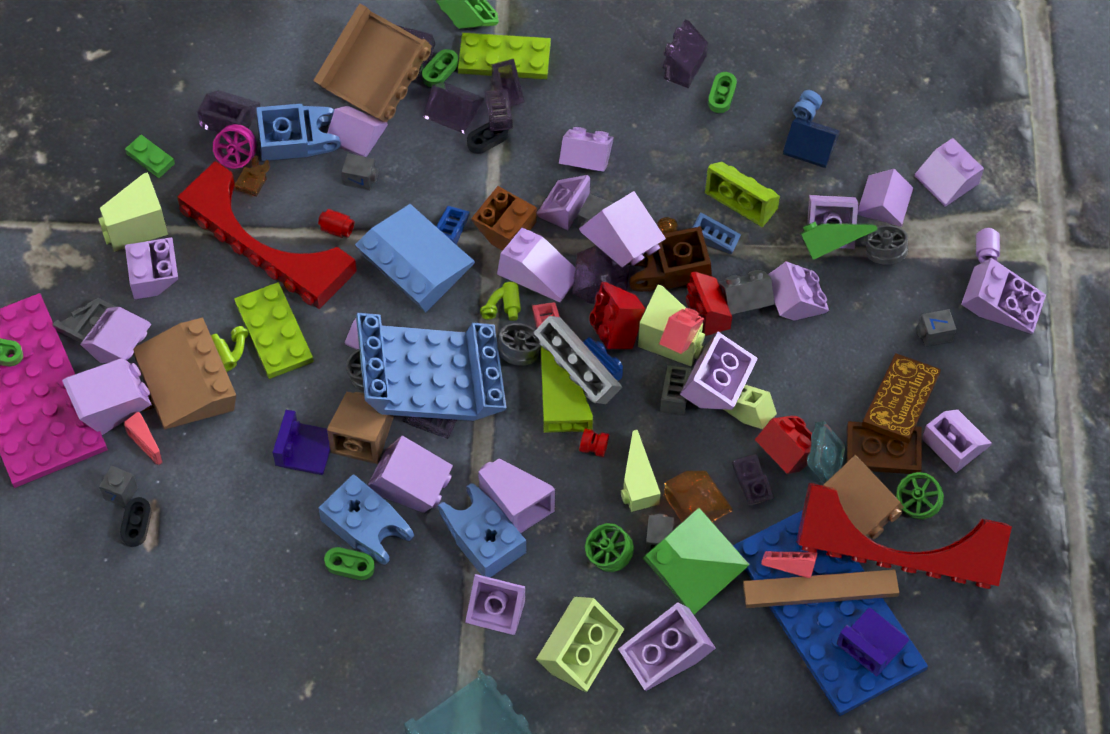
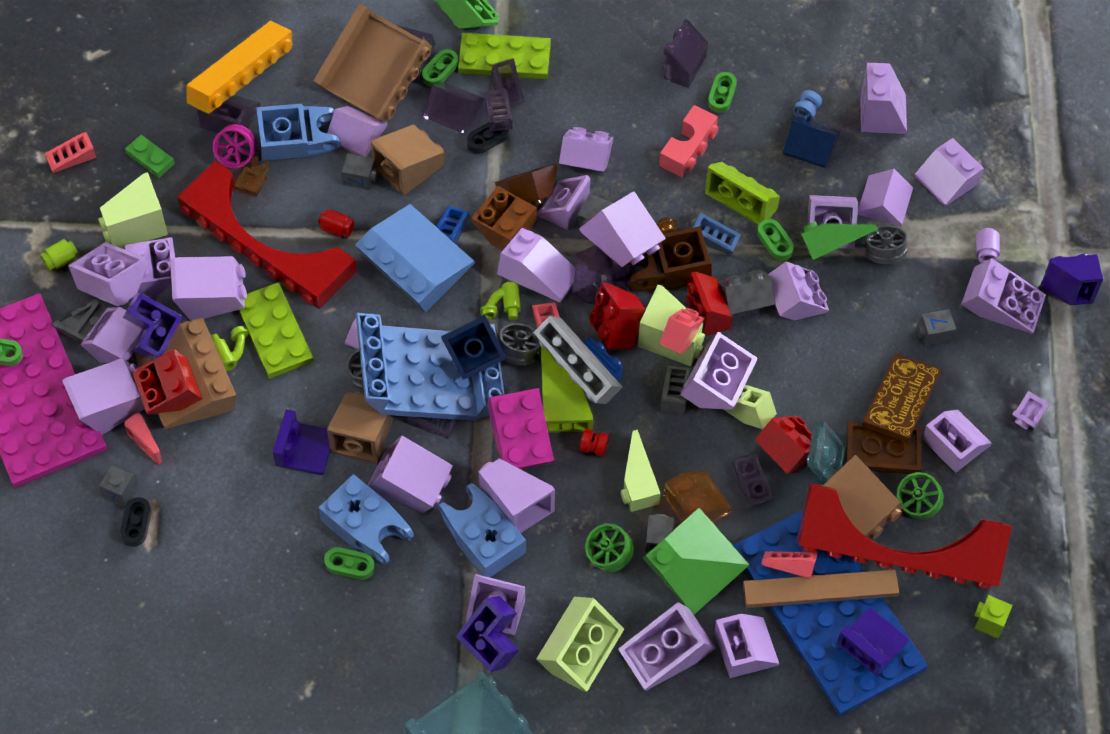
(59, 254): none -> lime brick
(76, 143): none -> coral slope
(109, 273): none -> lavender slope
(158, 325): none -> dark purple brick
(167, 384): none -> red slope
(207, 285): none -> lavender slope
(239, 67): none -> light orange brick
(407, 158): none -> medium nougat slope
(473, 347): none -> dark blue slope
(484, 634): none -> dark purple brick
(520, 429): none -> dark pink brick
(531, 185): none -> reddish brown slope
(681, 155): none -> coral arch
(745, 644): none -> lavender slope
(777, 241): none -> bright green plate
(882, 101): none -> lavender slope
(992, 616): none -> lime brick
(1030, 411): none -> lavender bracket
(1074, 278): none -> dark purple slope

